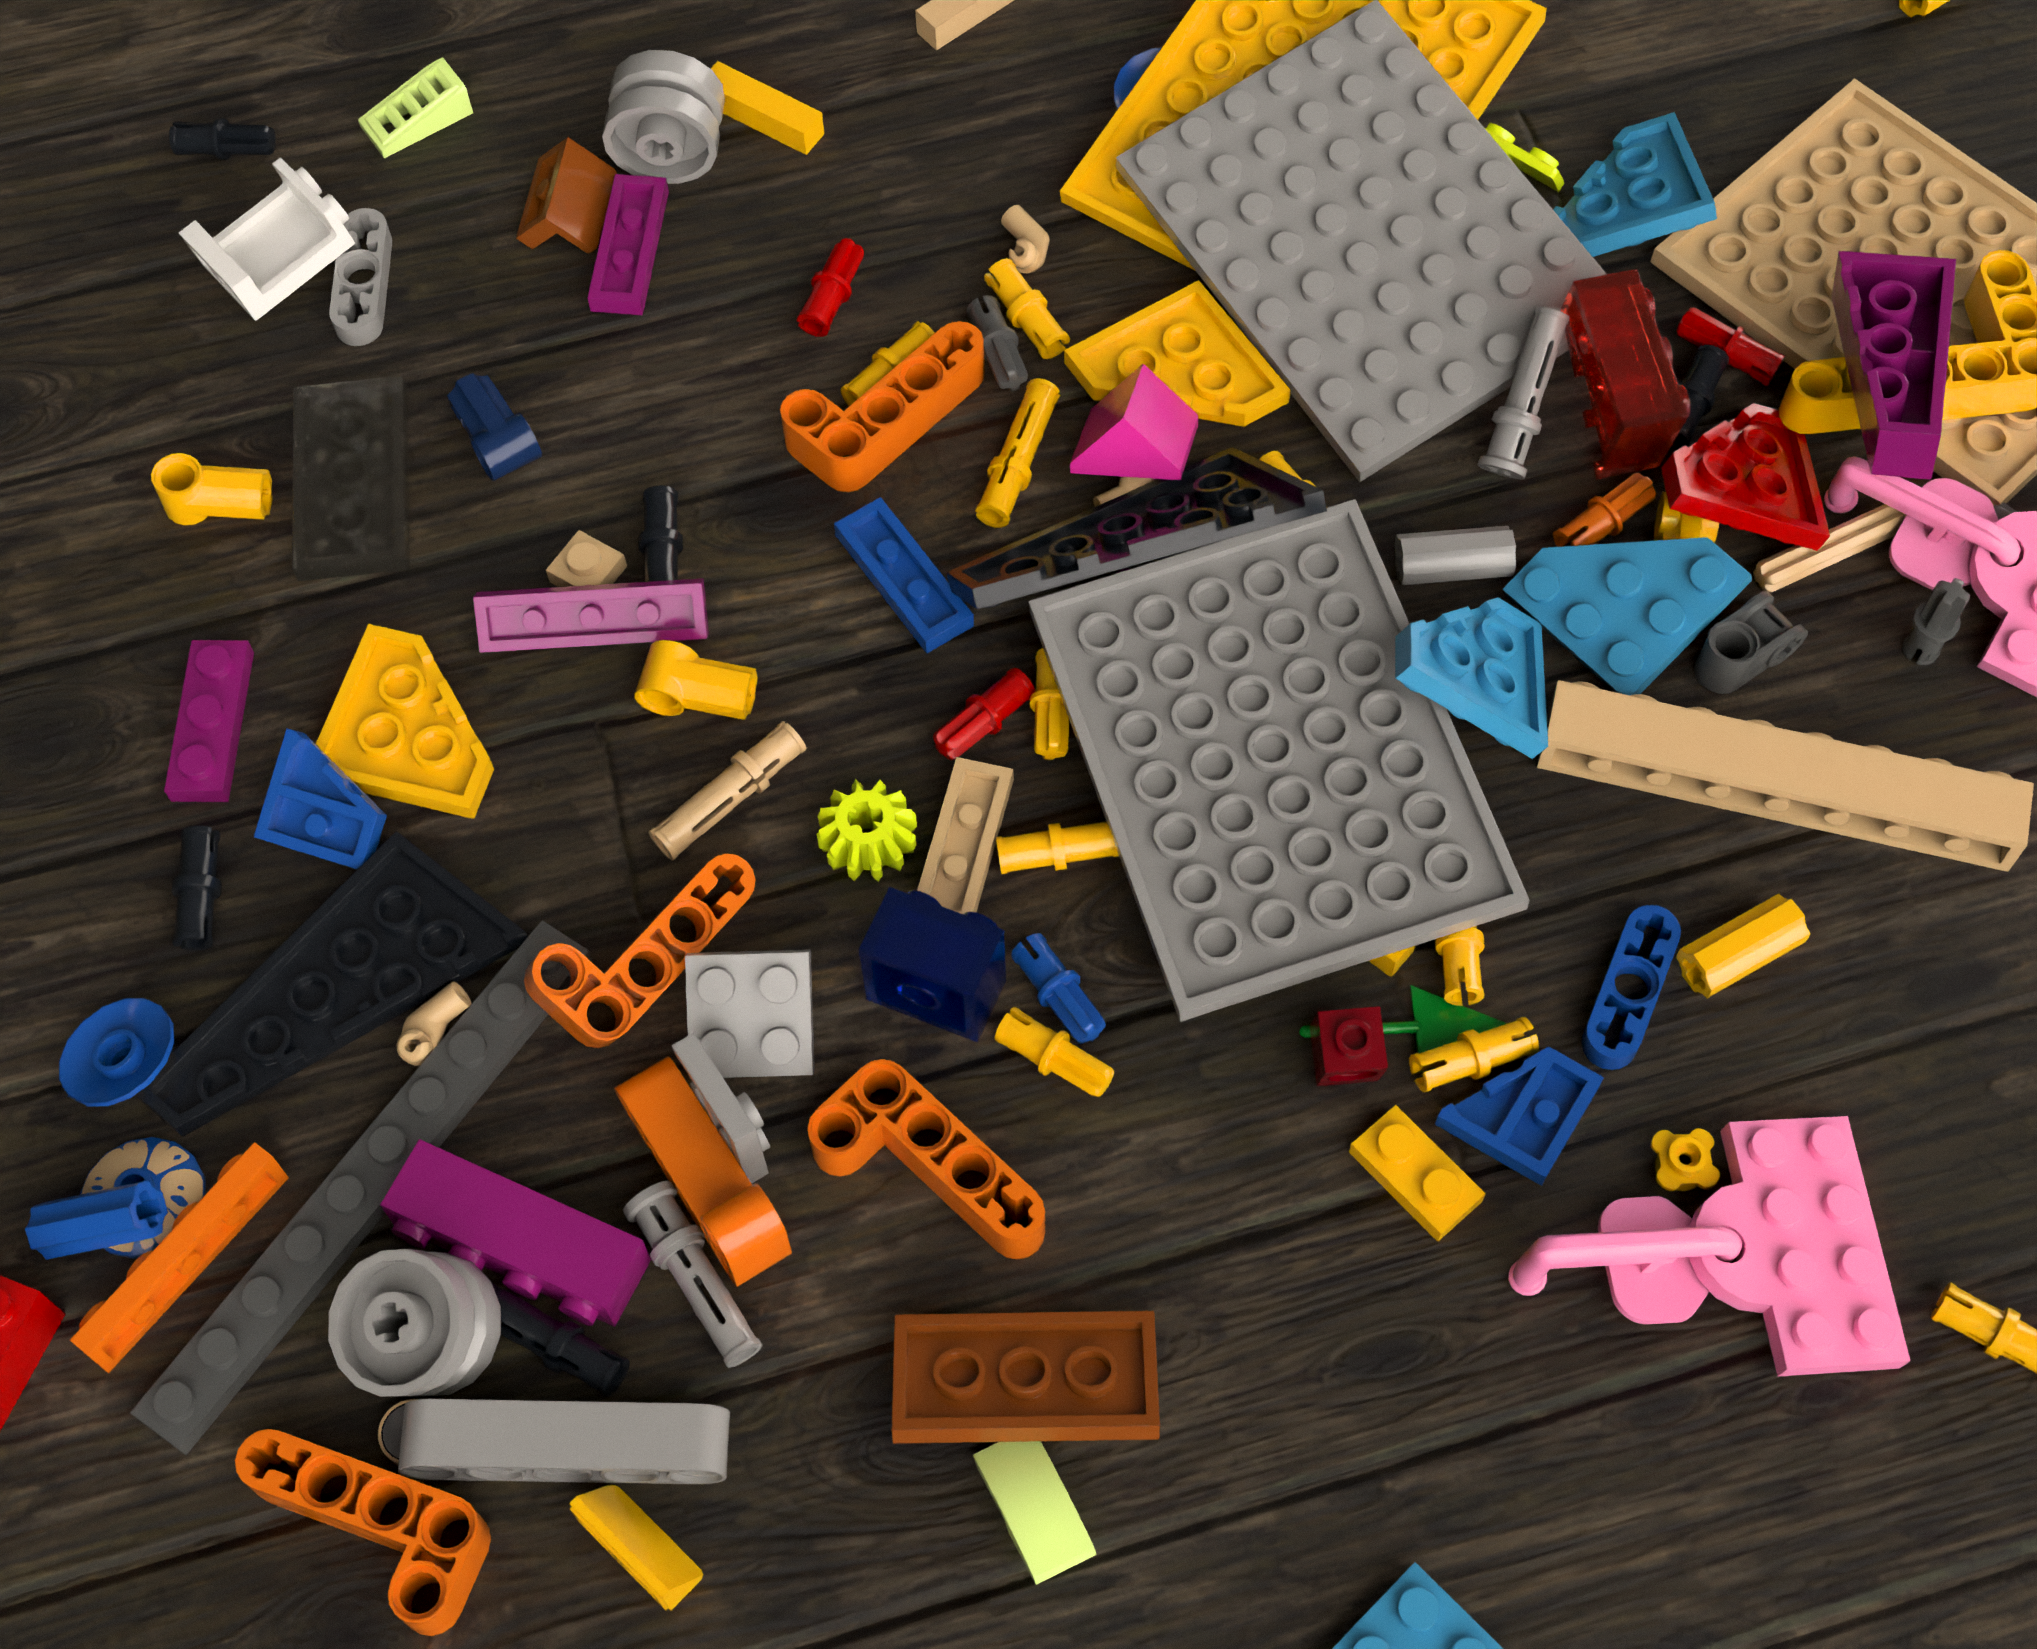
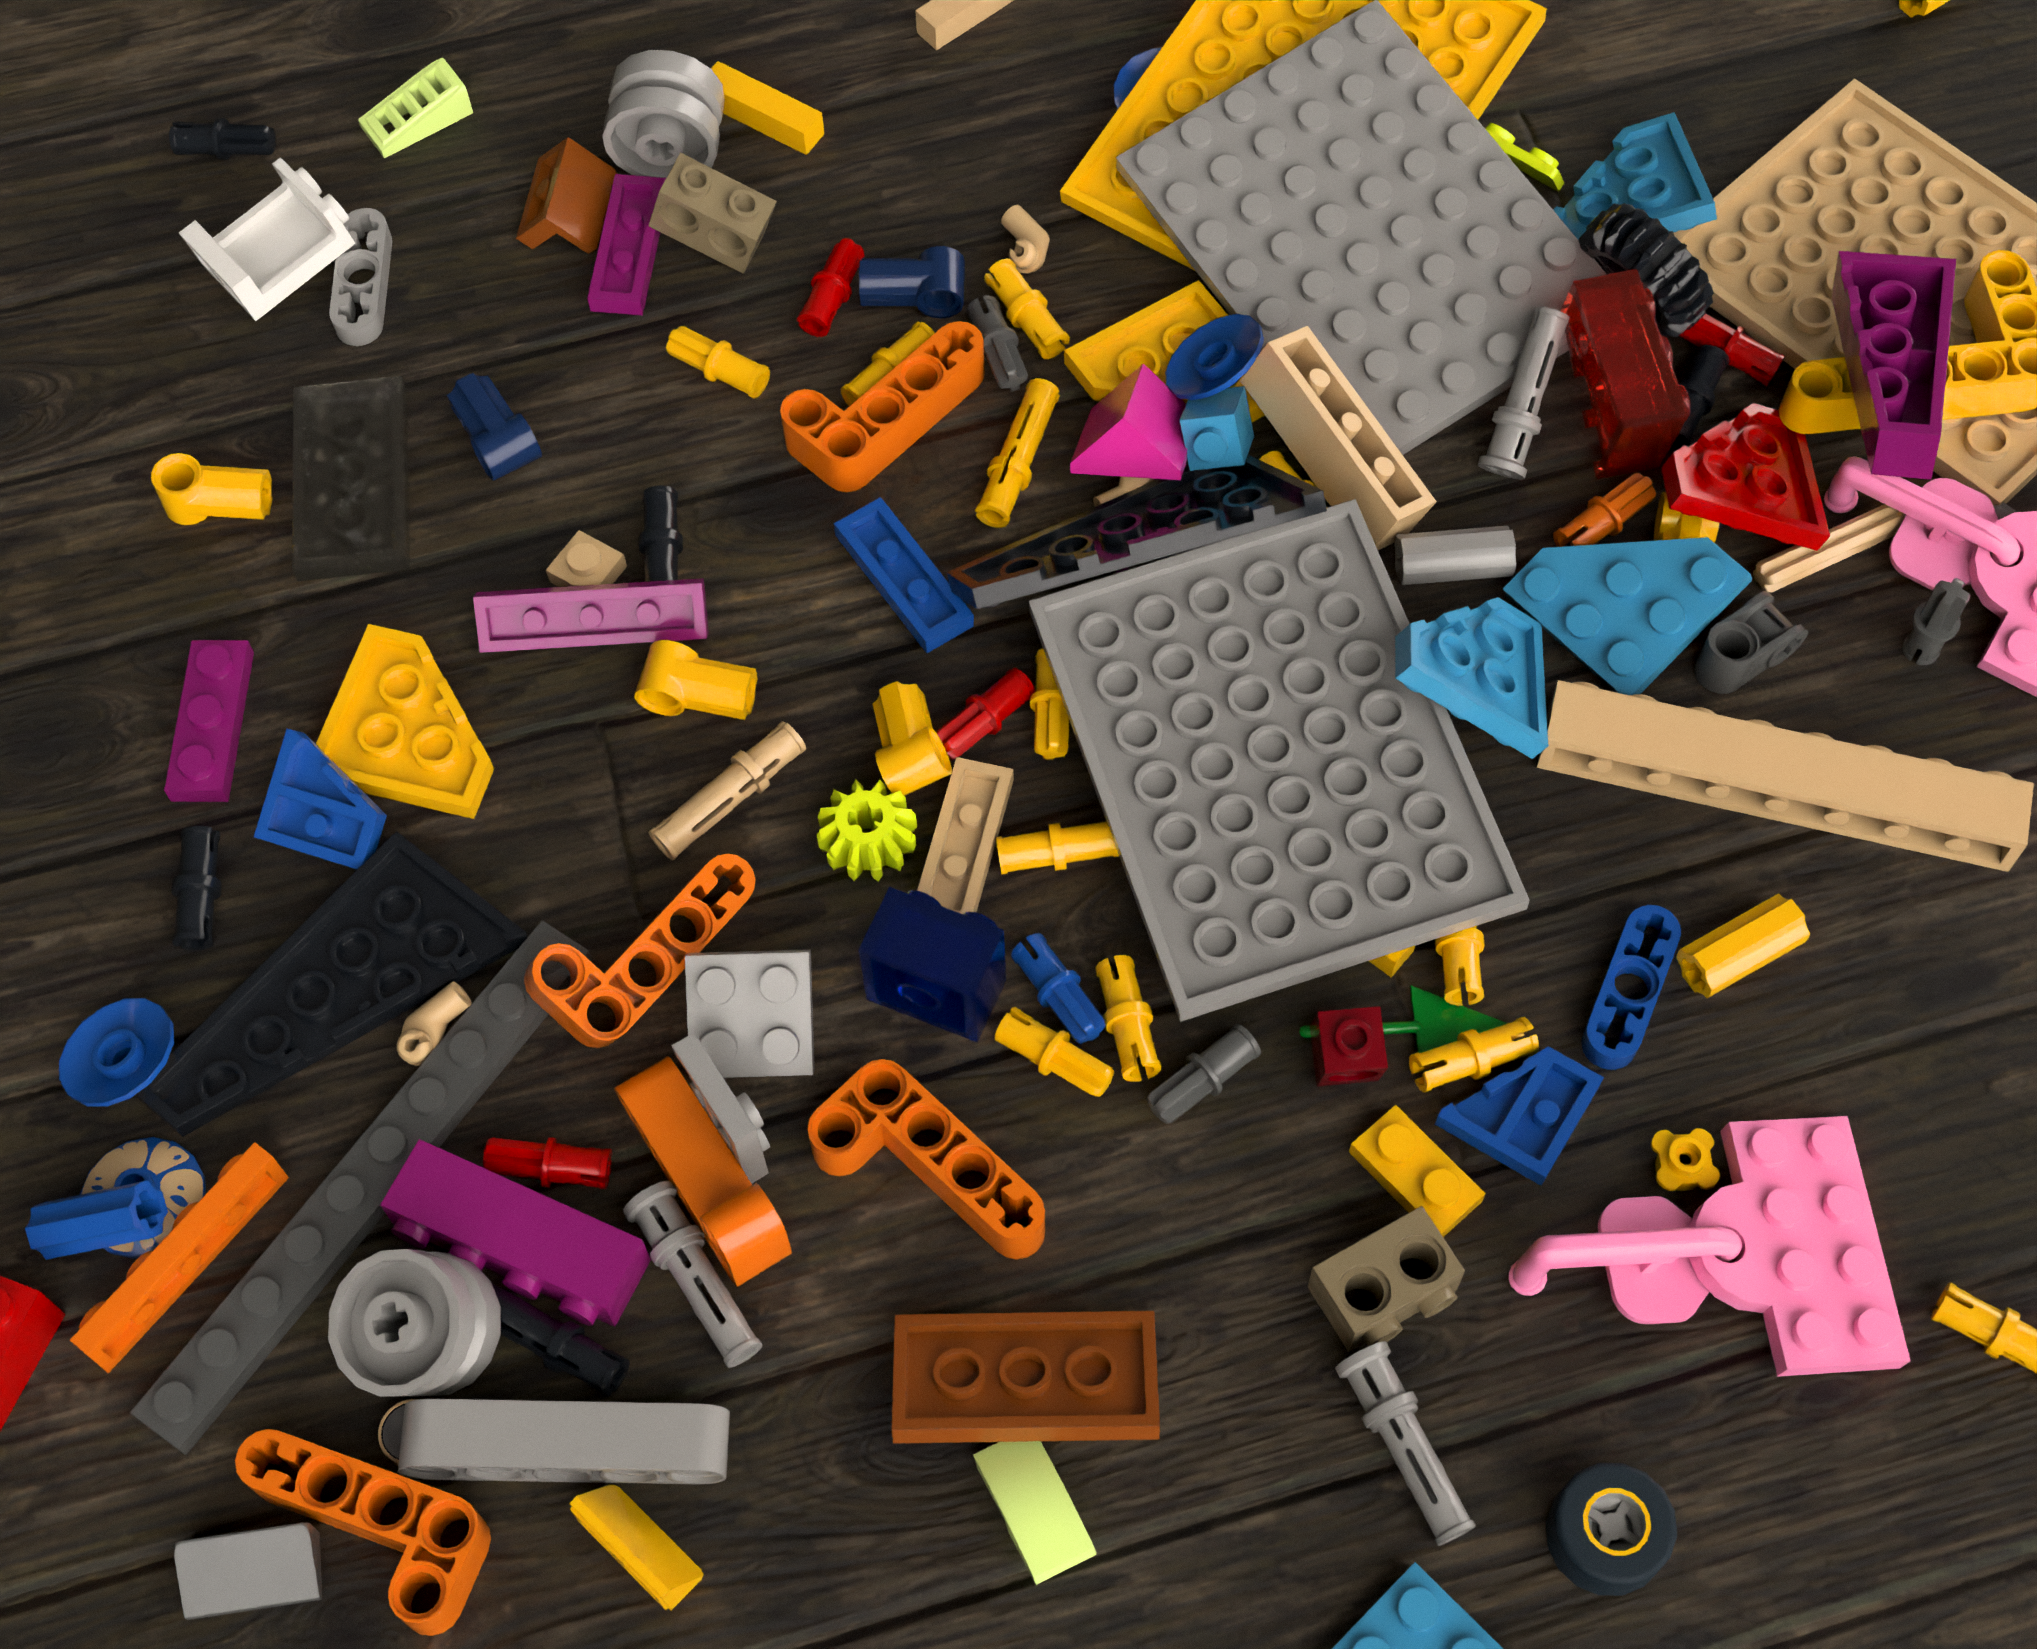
(249, 1570): none -> slope
(549, 1162): none -> red axle
(711, 213): none -> dark tan brick
(718, 361): none -> yellow axle
(911, 748): none -> yellow piece
(930, 282): none -> dark blue piece
(1128, 1018): none -> yellow pin
(1203, 1074): none -> dark grey axle
(1214, 357): none -> blue dish
(1217, 430): none -> dark azure brick
(1336, 435): none -> tan brick
(1376, 1267): none -> dark tan brick
(1391, 1413): none -> light grey pin
(1627, 1509): none -> black wheel
(1631, 240): none -> black gear

